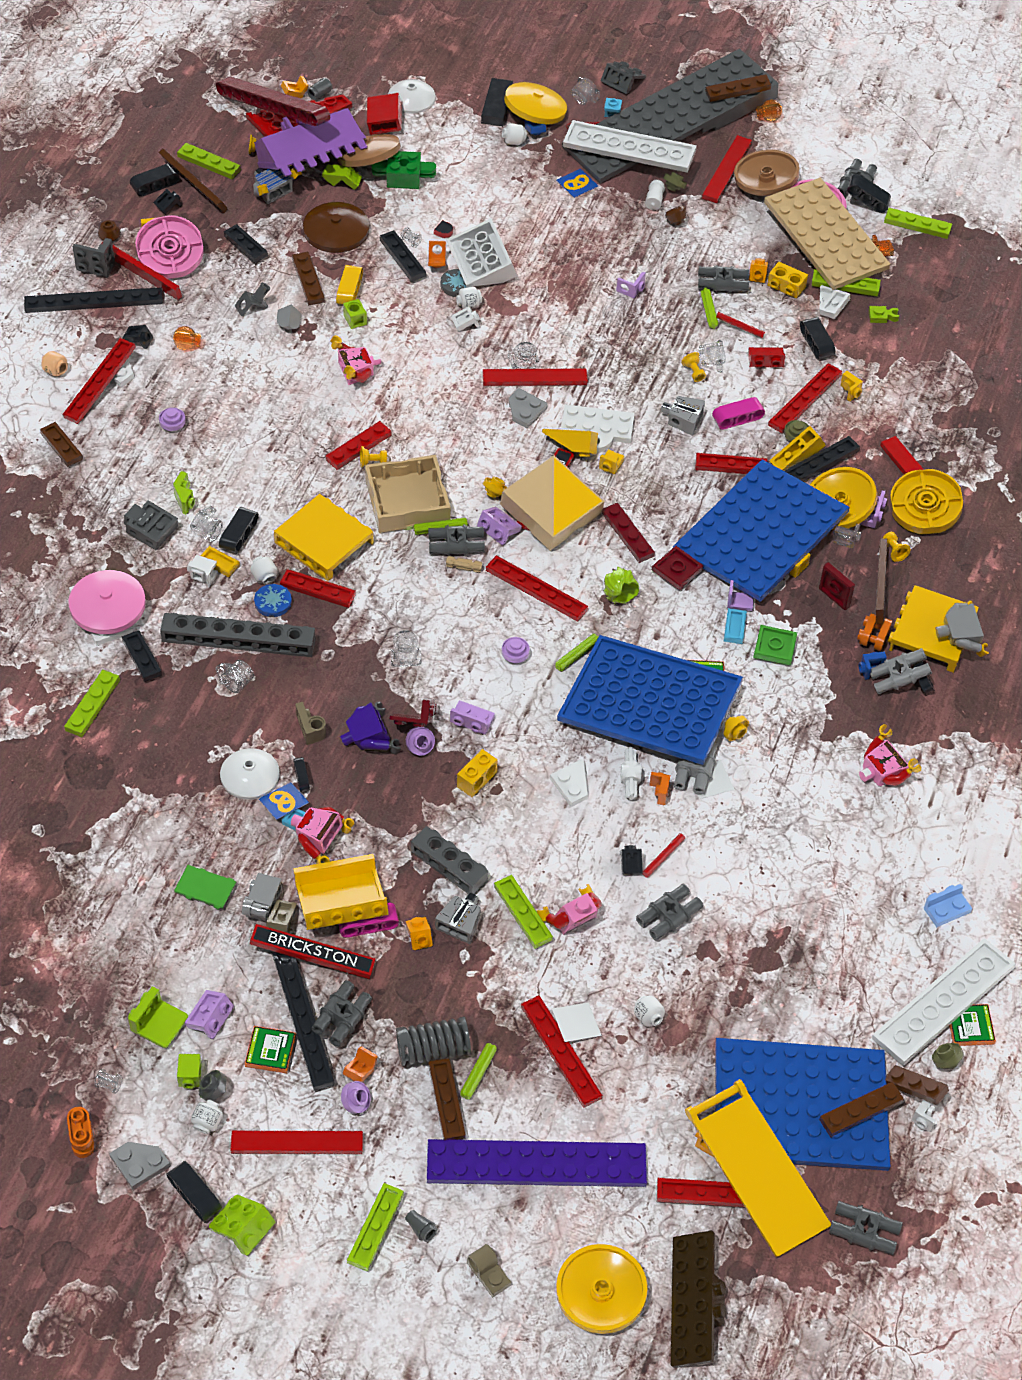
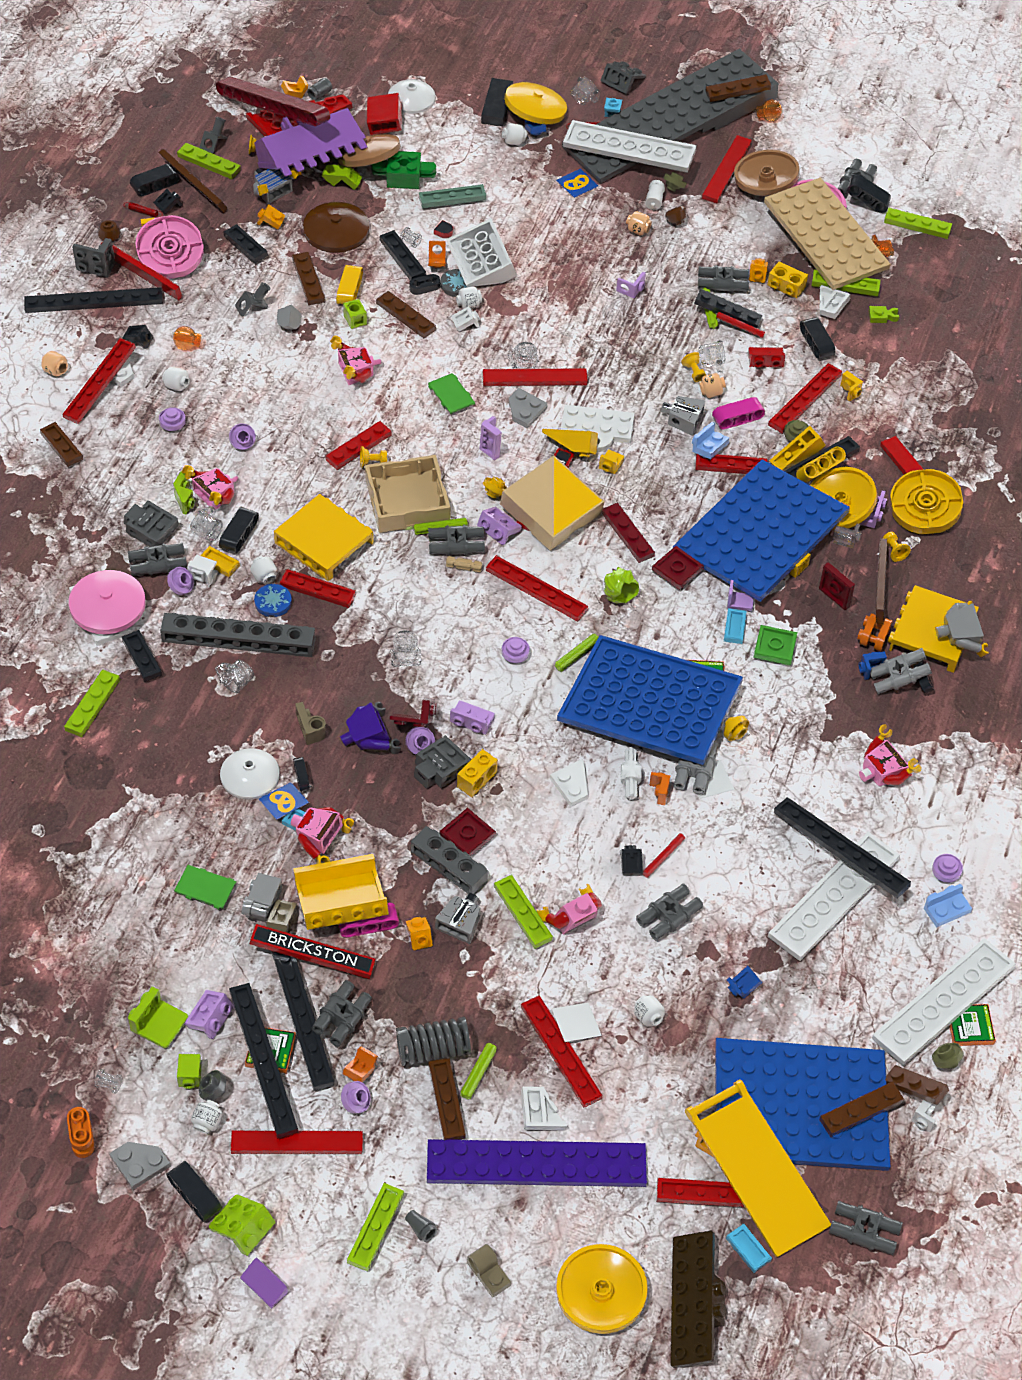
(142, 209): none -> red piece
(155, 566): none -> dark grey pin
(176, 378): none -> white head
(180, 580): none -> lavender plate
(212, 486): none -> torso
(214, 135): none -> dark grey bracket
(242, 436): none -> lavender plate
(263, 1060): none -> black plate
(264, 1283): none -> medium lavender slope
(270, 216): none -> light orange bracket
(406, 314): none -> reddish brown plate
(424, 284): none -> black beam
(439, 763): none -> dark grey piece
(451, 393): none -> bright green piece
(452, 196): none -> sand green plate
(468, 832): none -> dark red plate
(490, 438): none -> lavender bracket
(539, 1110): none -> white wing
(639, 223): none -> light nougat head
(708, 442): none -> light blue bracket
(712, 385): none -> light nougat head
(715, 303): none -> black plate
(744, 982): none -> blue bracket
(748, 1248): none -> medium azure tile
(827, 461): none -> yellow beam
(828, 902): none -> white plate
(842, 847): none -> black plate
(947, 868): none -> lavender plate

